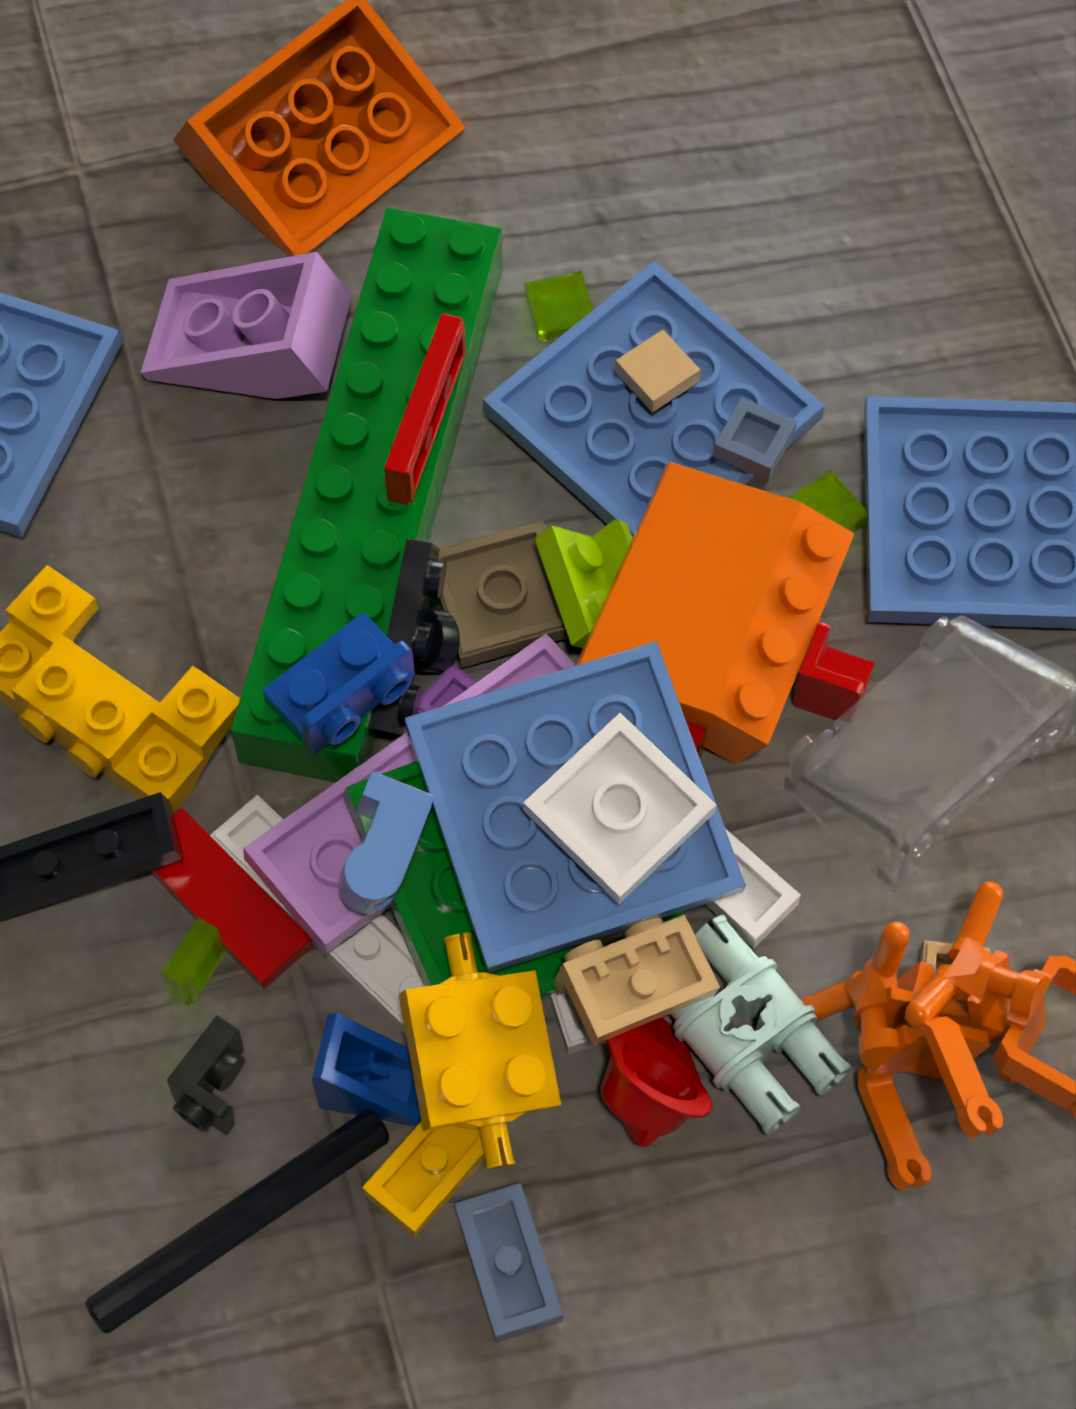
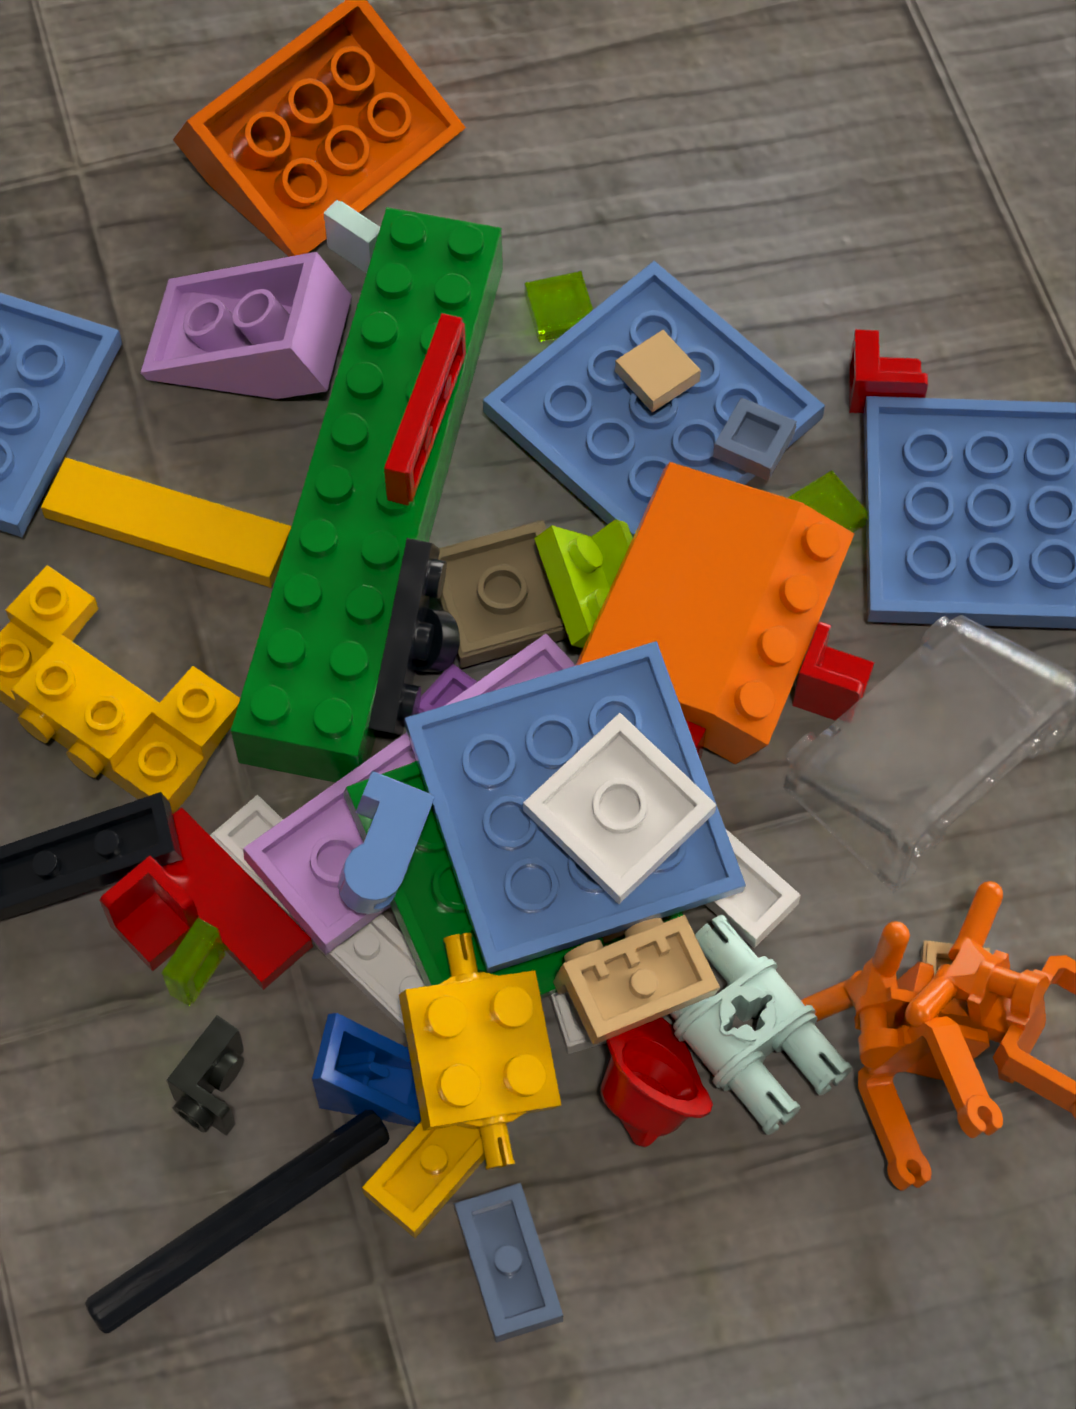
(149, 912): none -> red panel
(167, 522): none -> yellow tile
(341, 683): blue bracket -> none
(350, 234): none -> light aqua tile
(881, 375): none -> red panel

